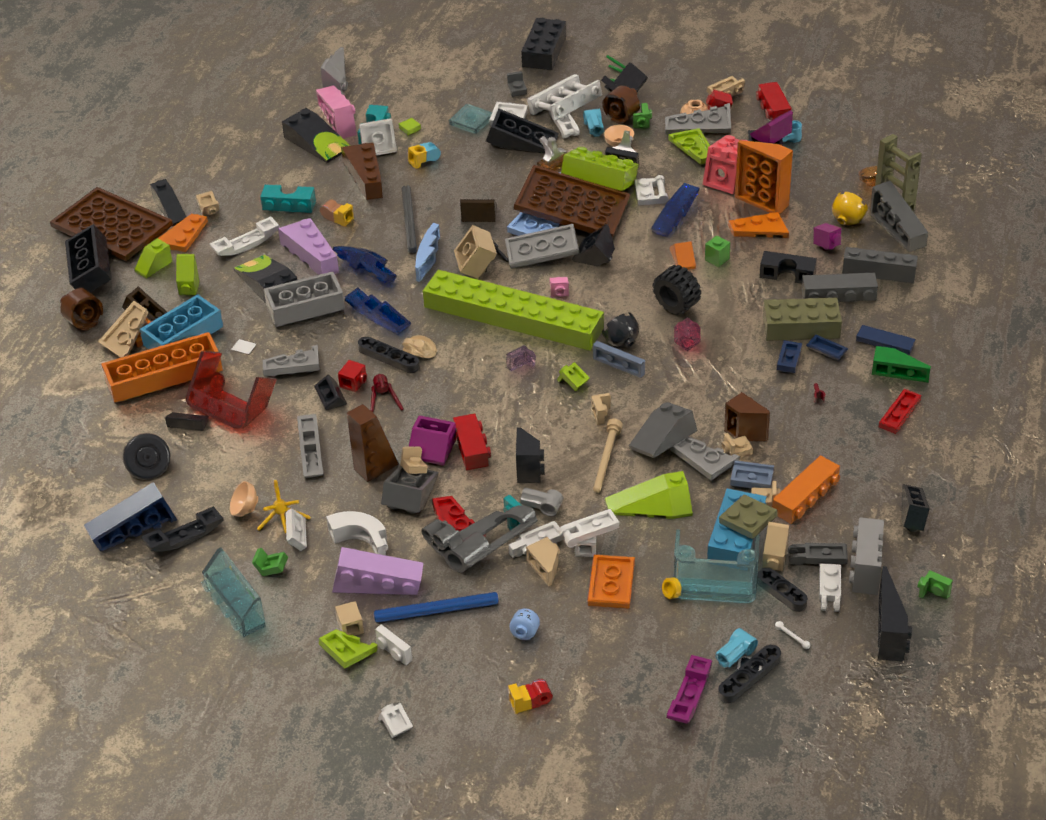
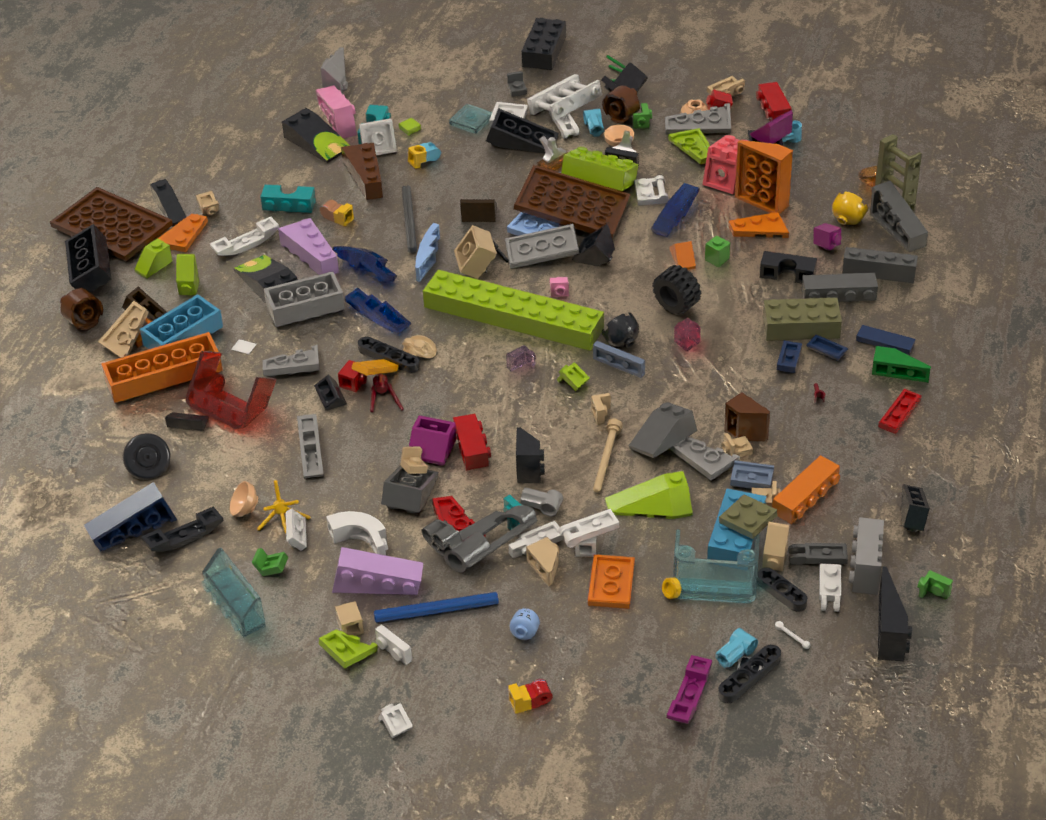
(369, 444): reddish brown wedge -> none
(374, 367): none -> light orange tile

